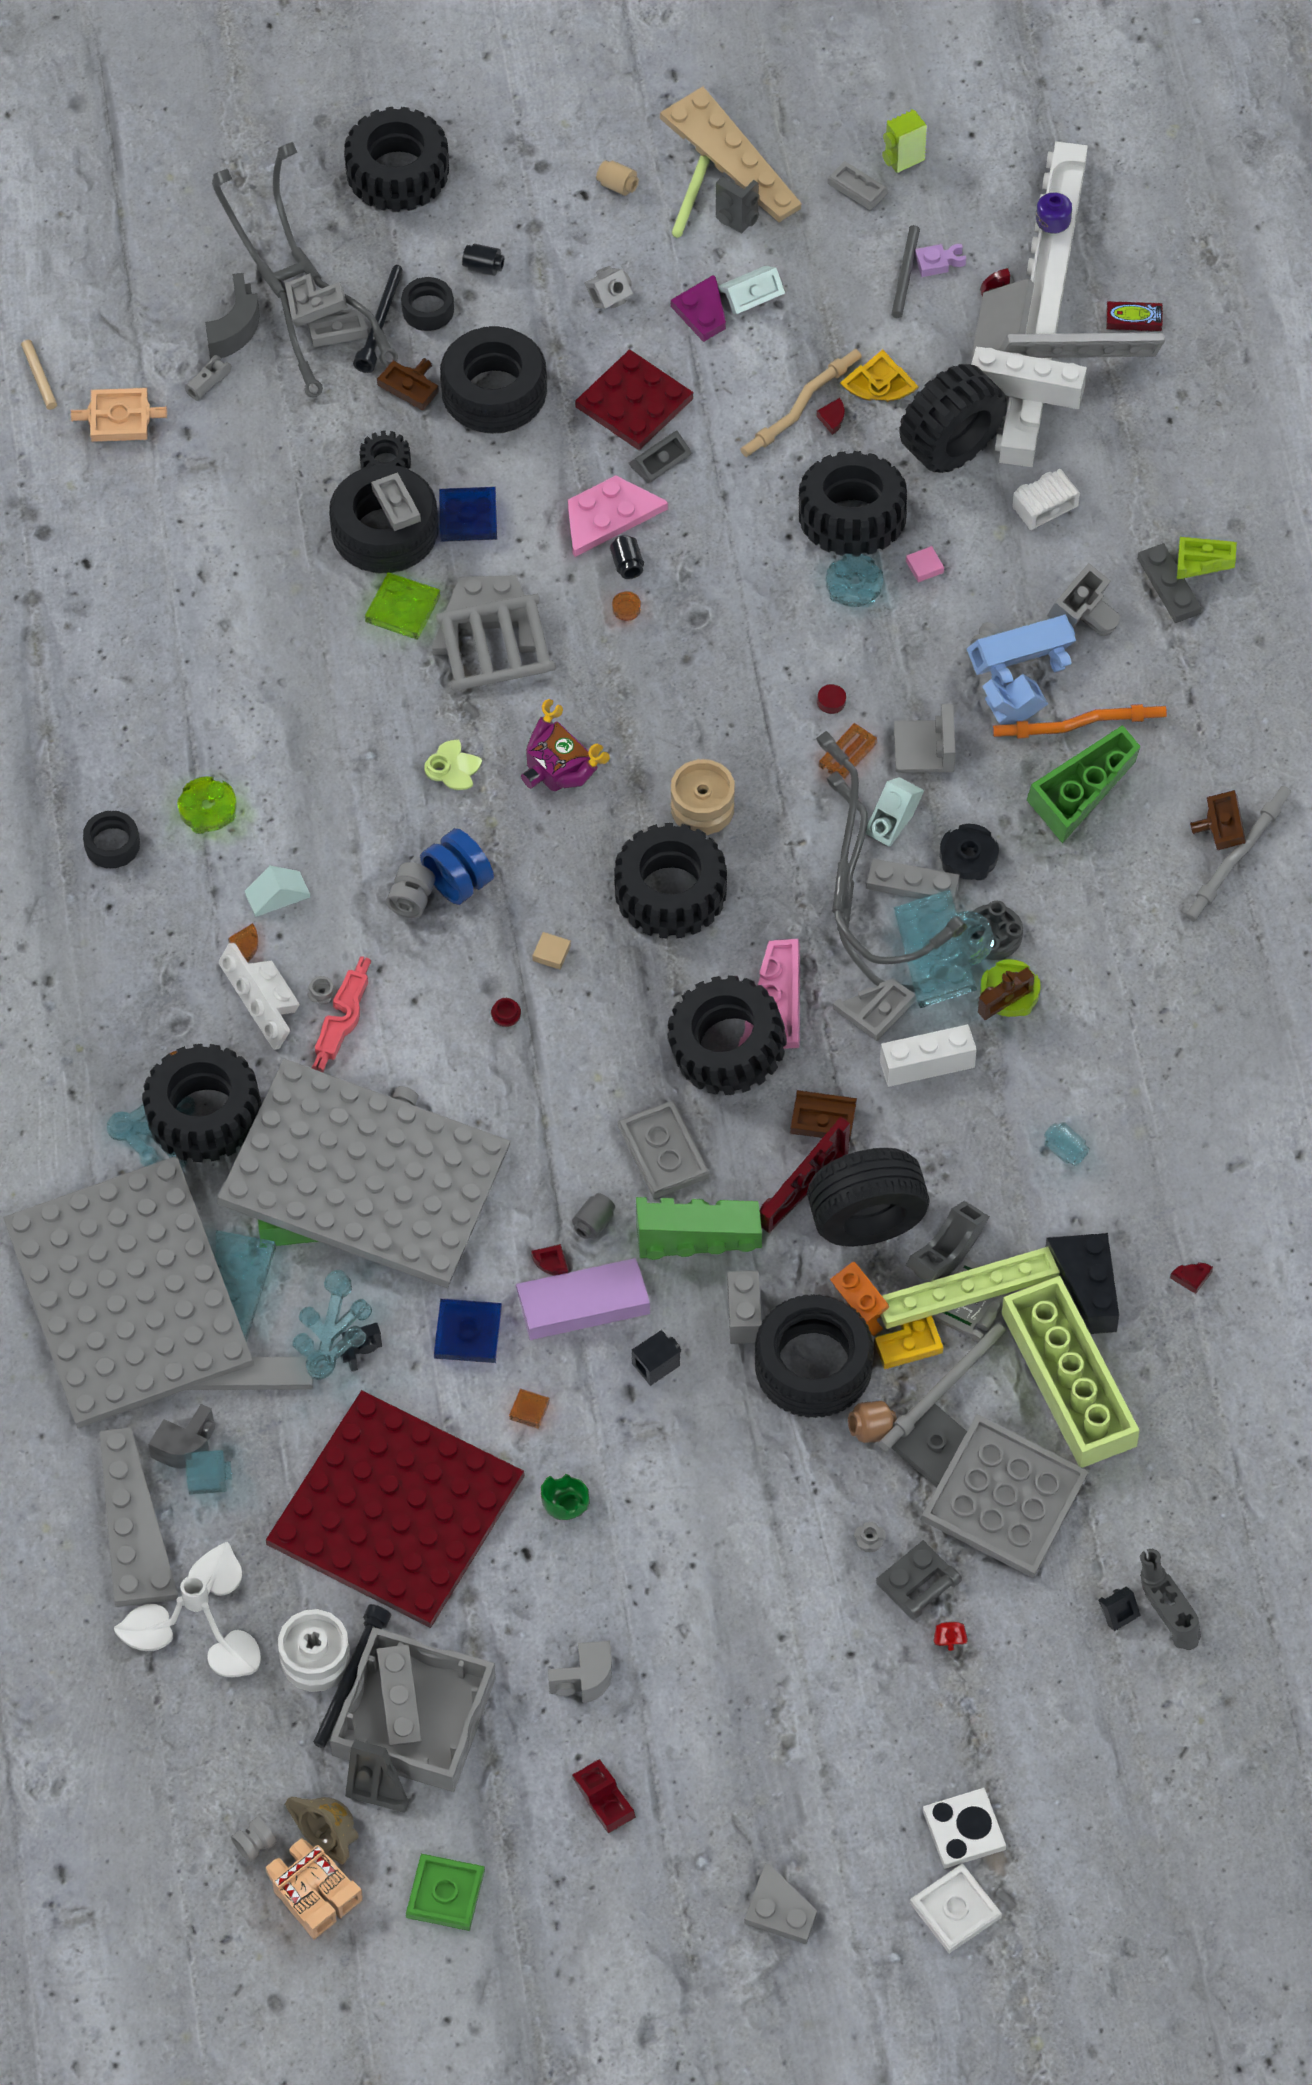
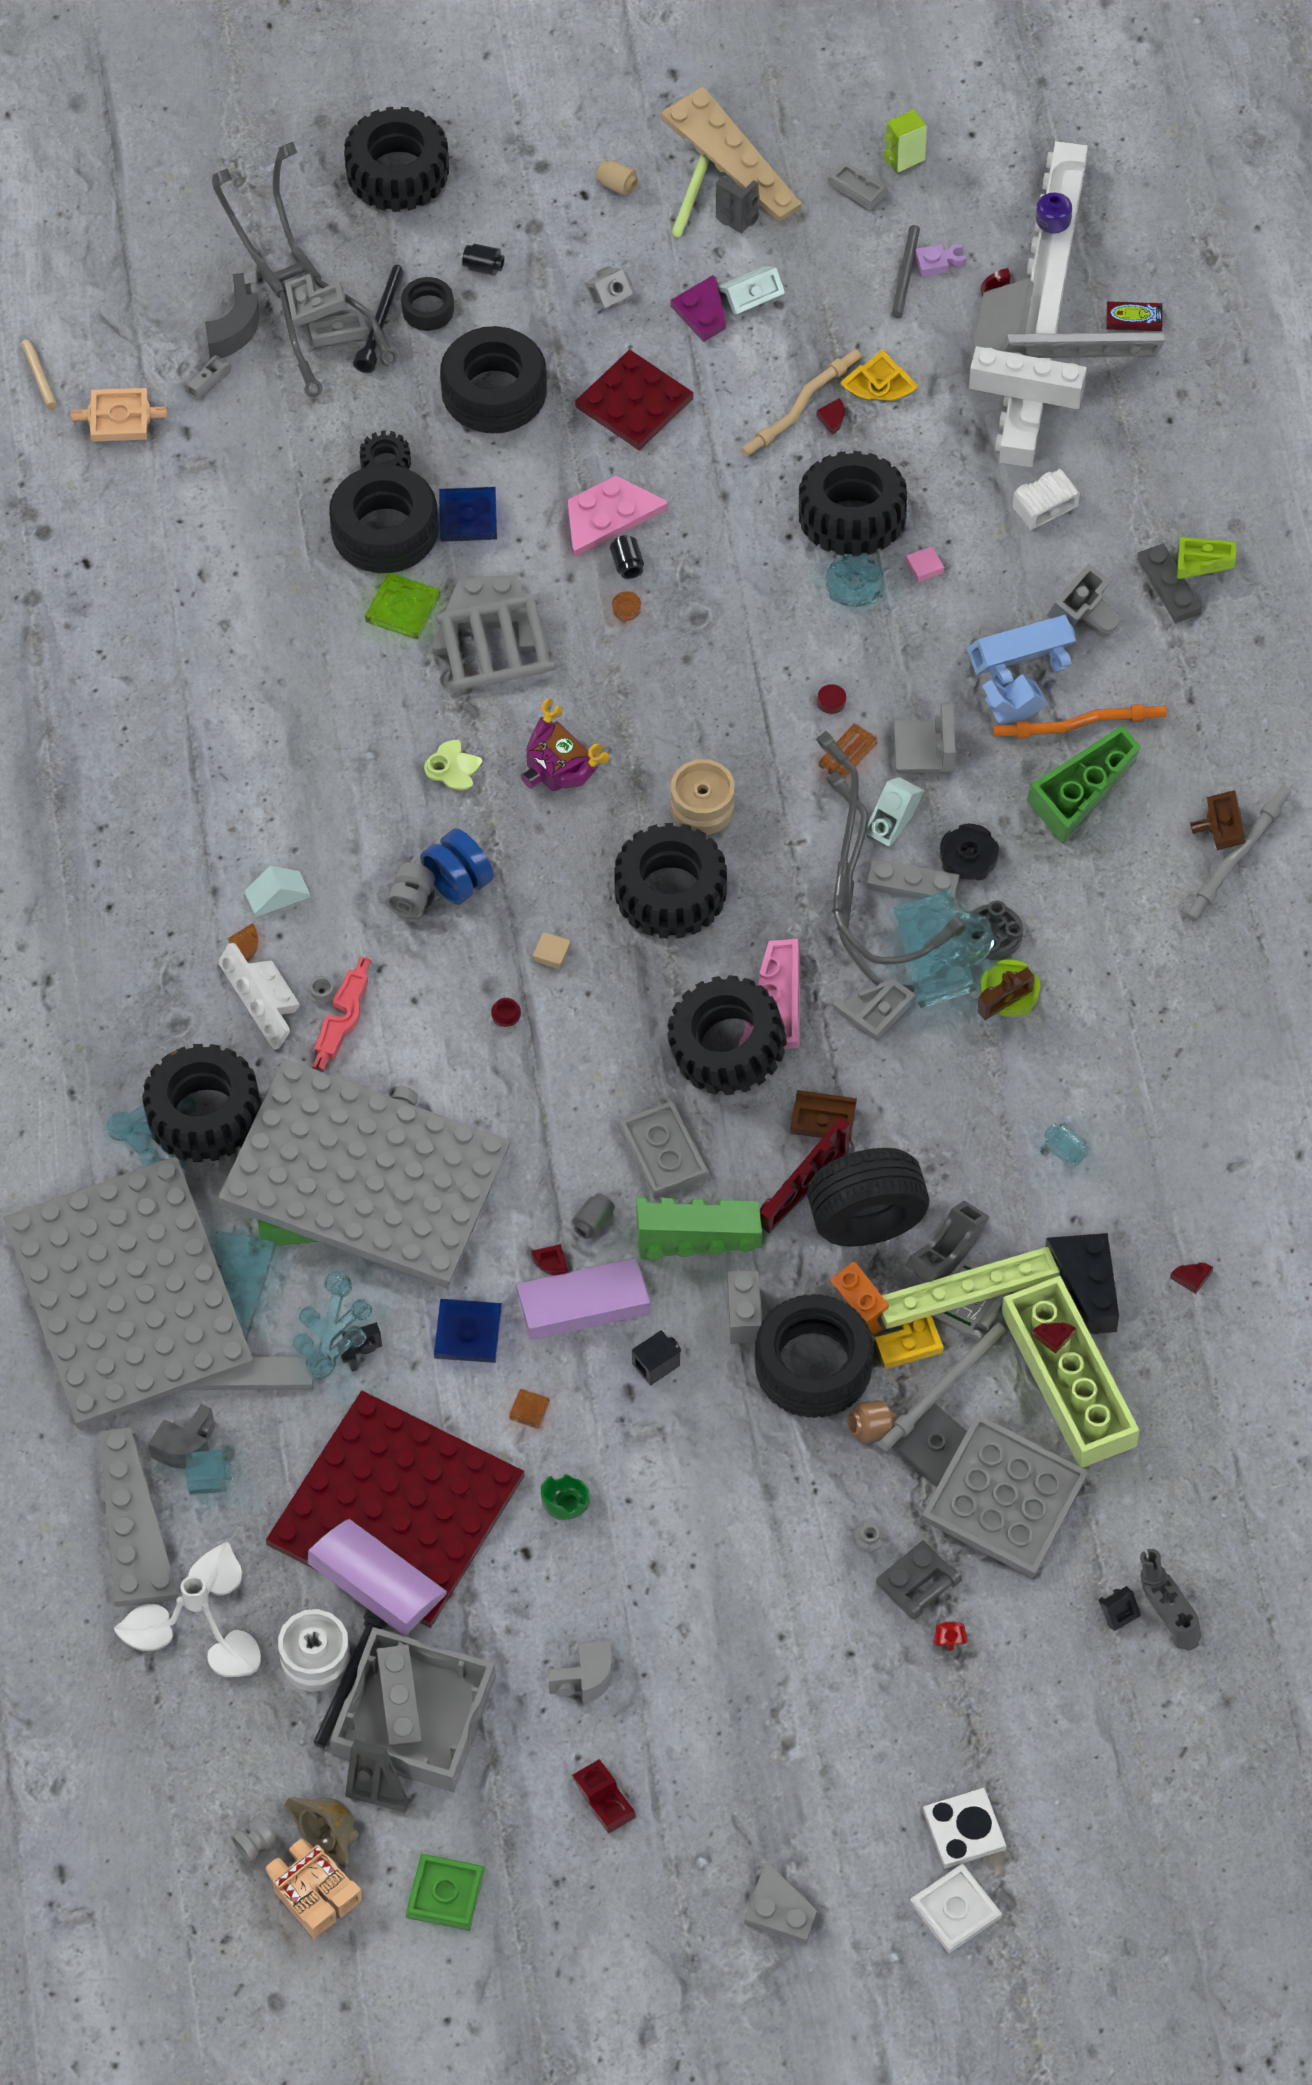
(111, 820): black tyre -> none
(212, 818): clear neon green plate -> none
(375, 1576): none -> lavender slope
(396, 501): light grey plate -> none
(409, 383): reddish brown plate -> none
(661, 457): dark grey slope -> none
(928, 1055): white brick -> none
(953, 418): black tyre -> none
(1054, 1334): none -> dark red tile

